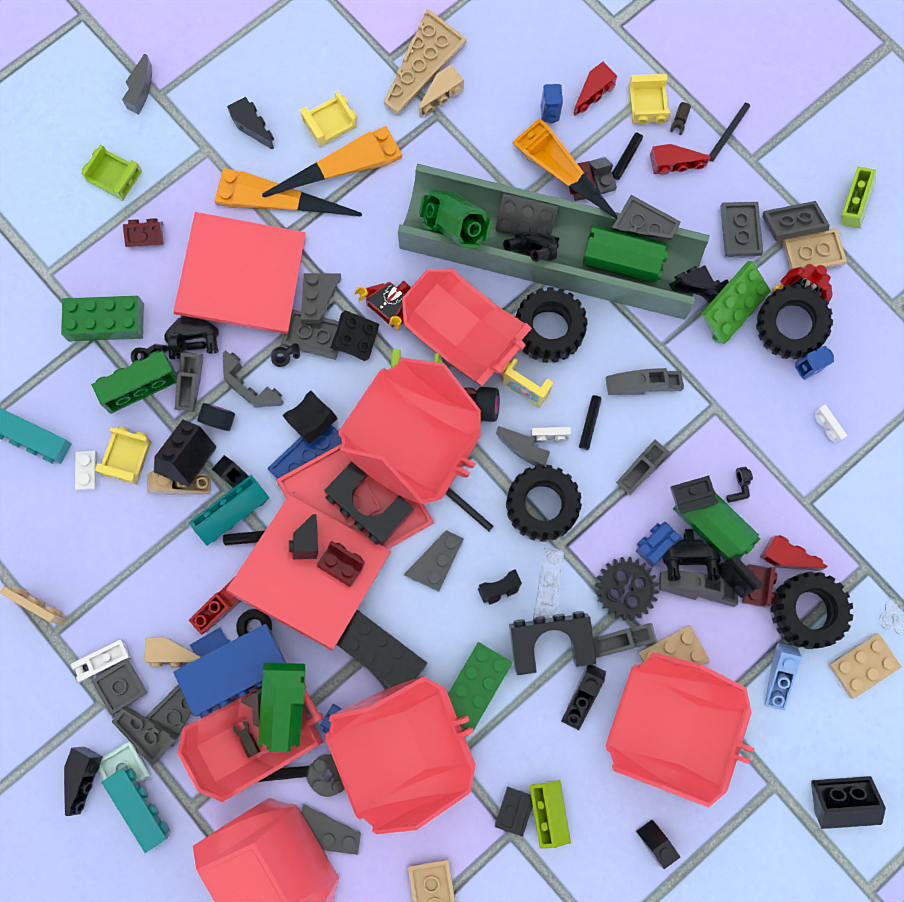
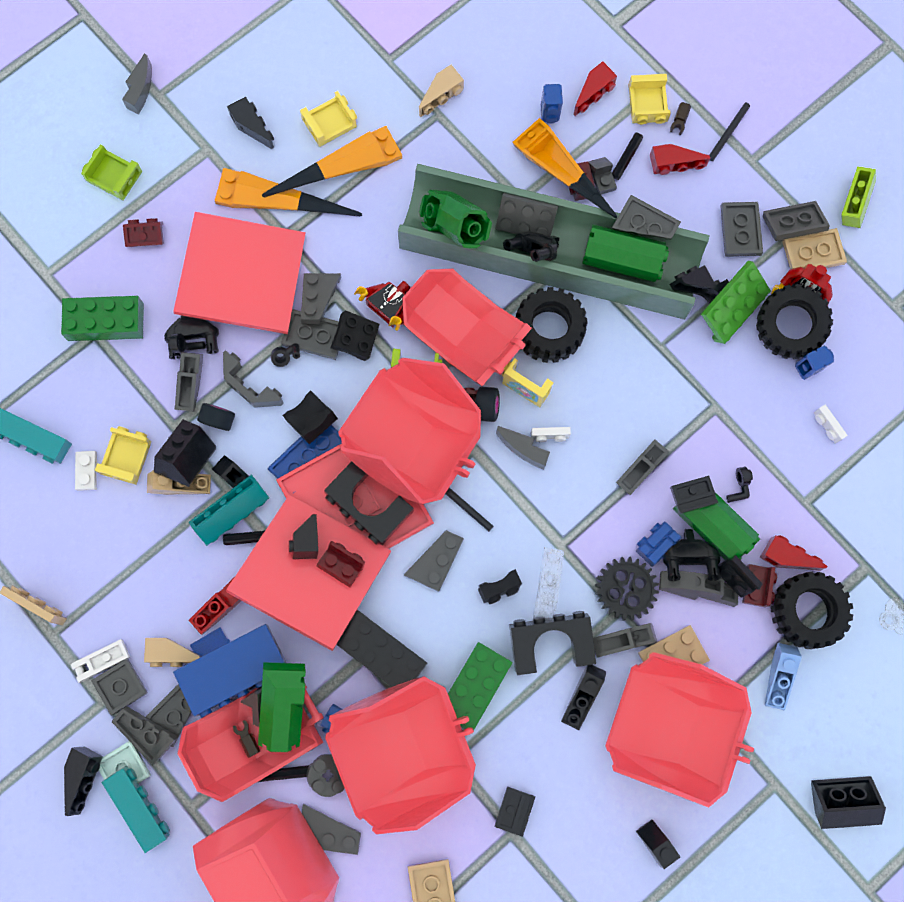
(135, 382): green brick -> none
(146, 352): black plate -> none
(241, 626): black tyre -> none
(427, 54): tan wing -> none
(550, 814): lime brick -> none
(561, 485): black tyre -> none
(590, 422): black axle -> none
(645, 380): dark grey slope -> none
(865, 666): tan plate -> none

